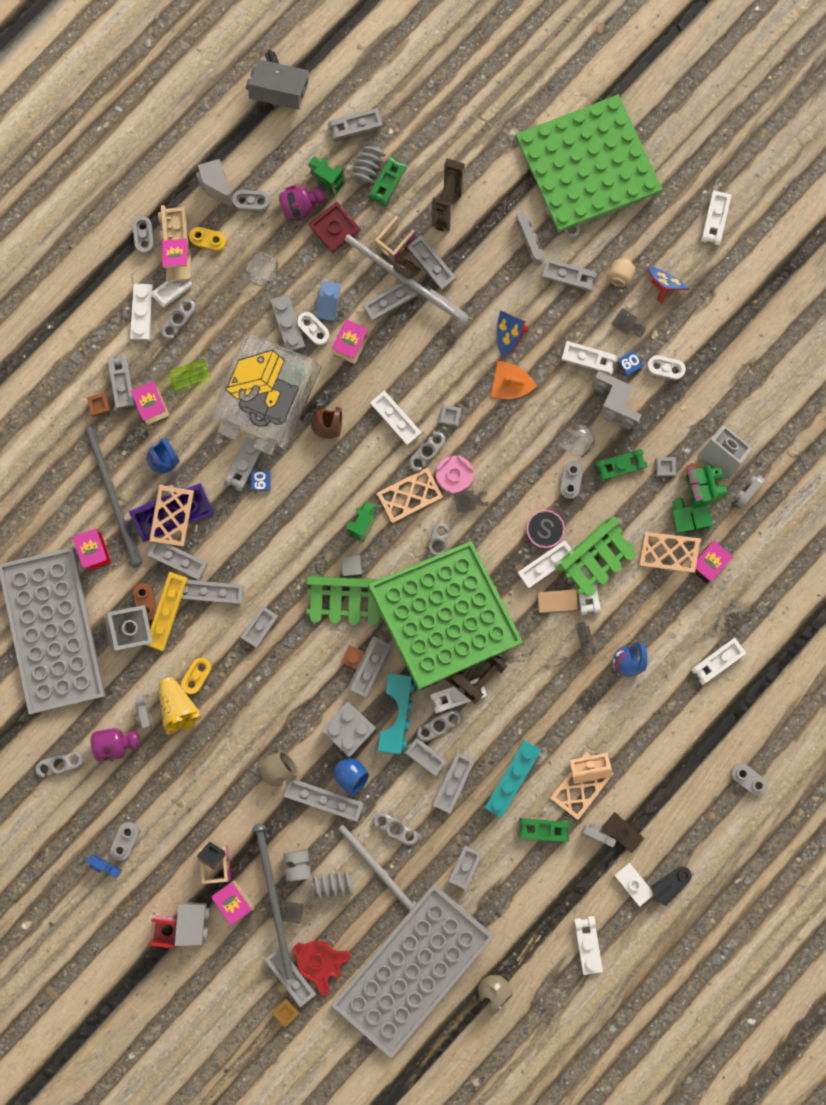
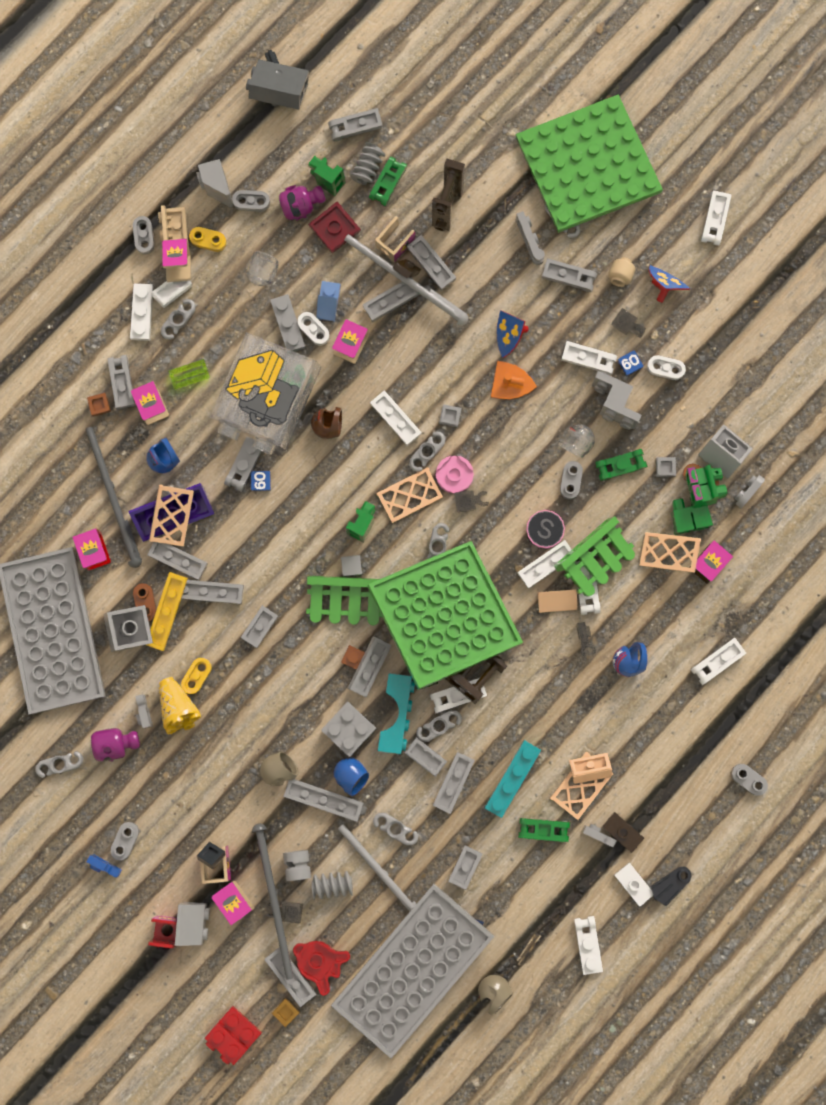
(232, 1036): none -> red plate

